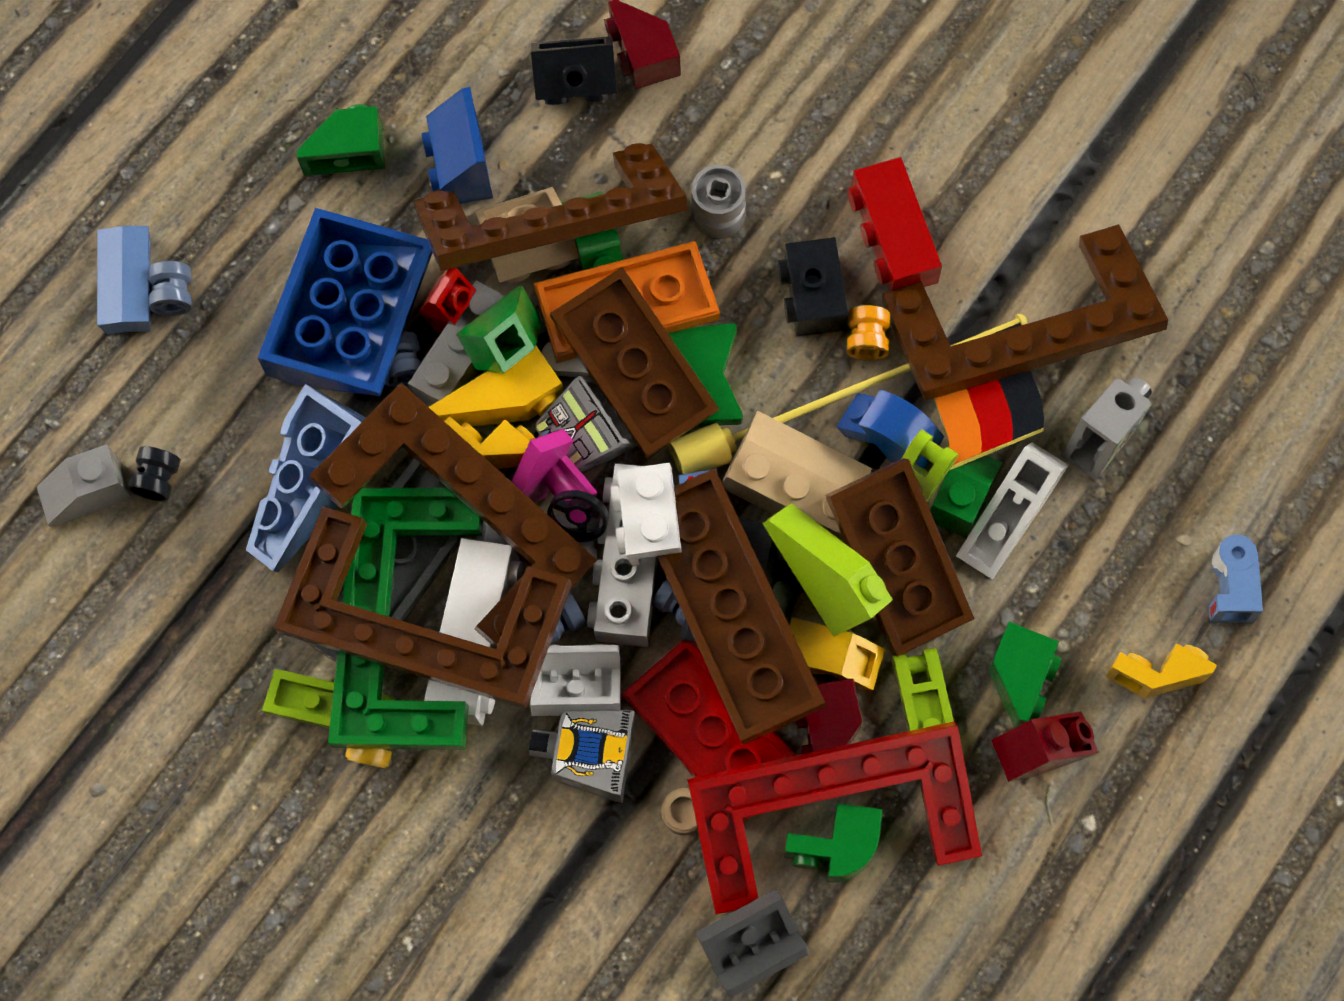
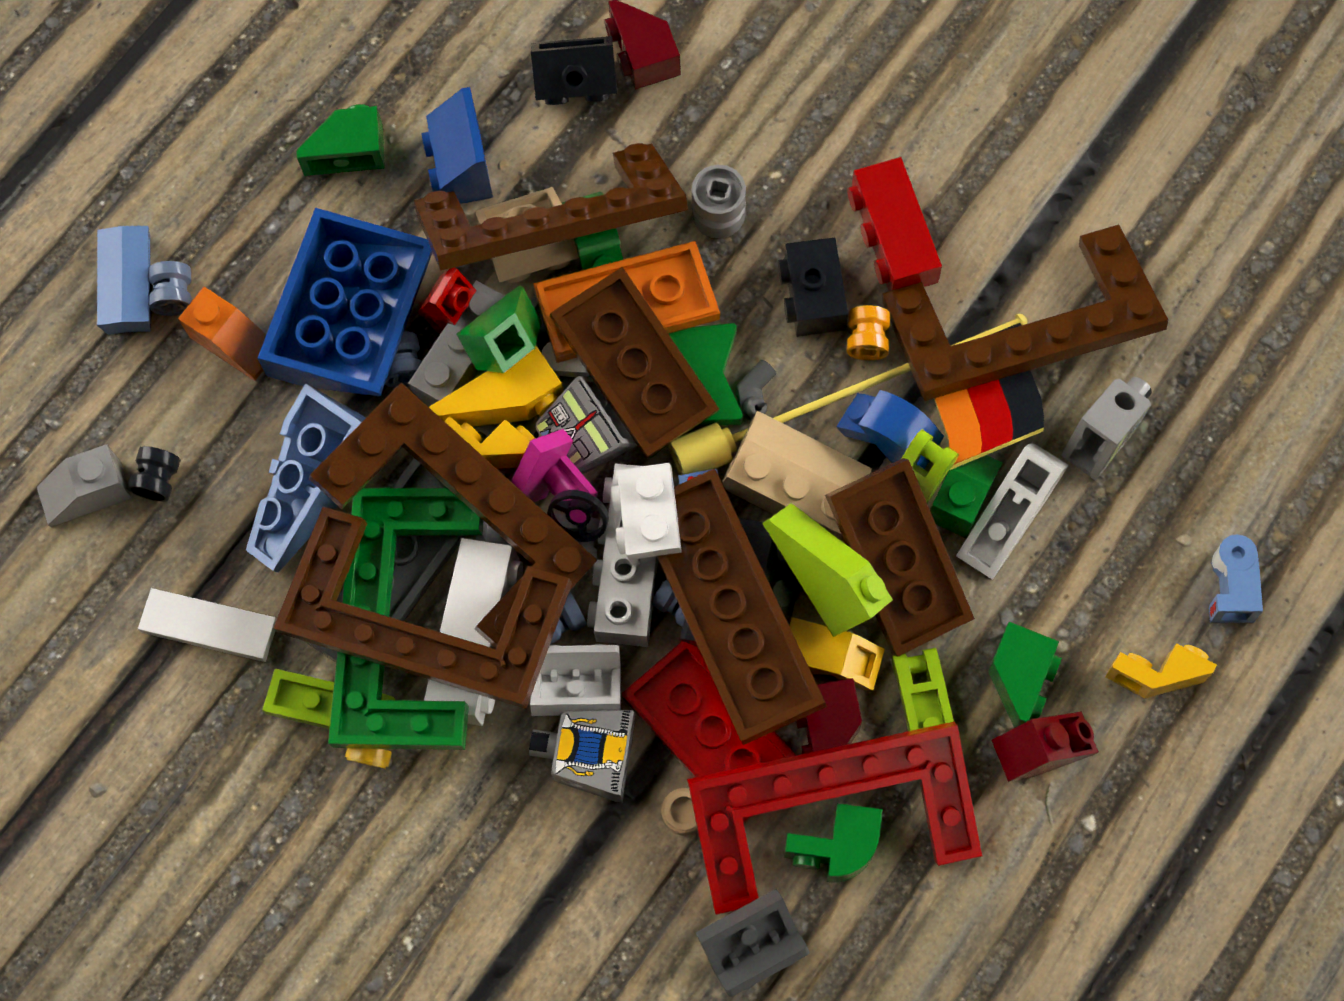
(208, 625): none -> white tile
(224, 332): none -> orange slope
(749, 389): none -> dark grey arm

